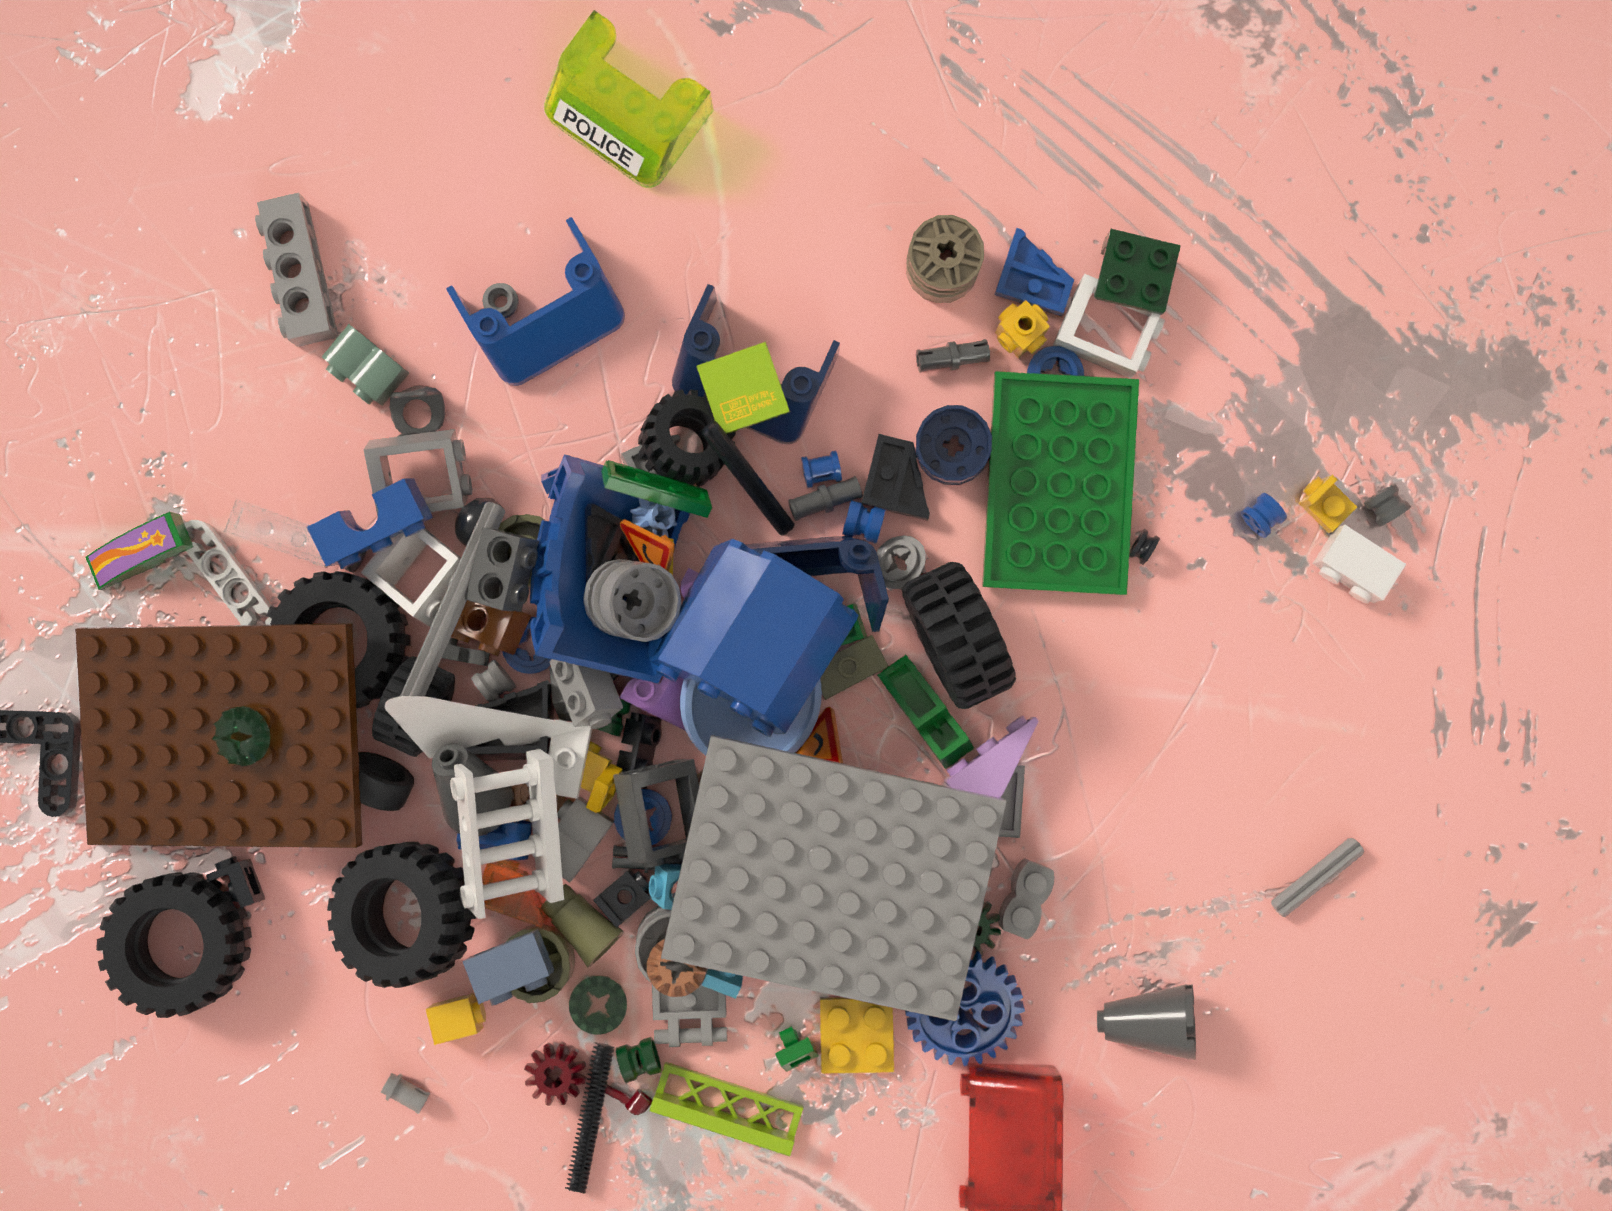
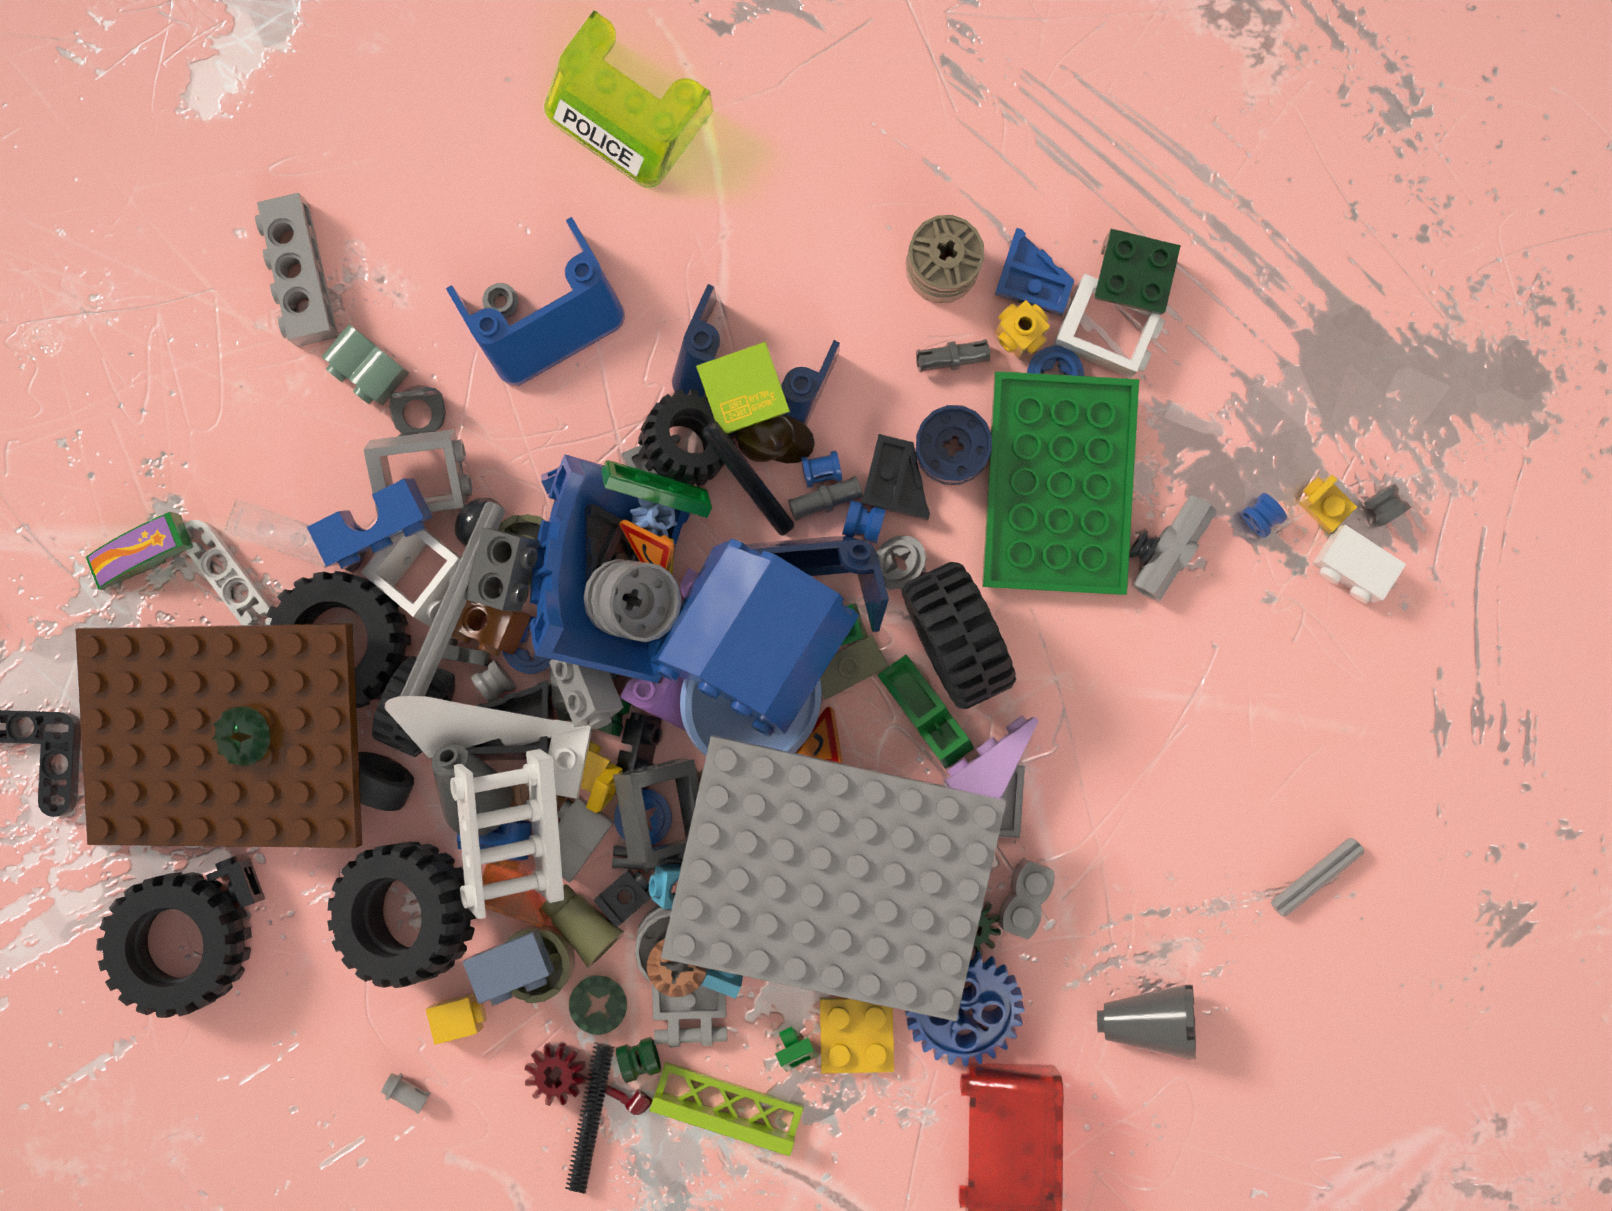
(776, 439): none -> dark brown piece
(1175, 548): none -> light grey piece

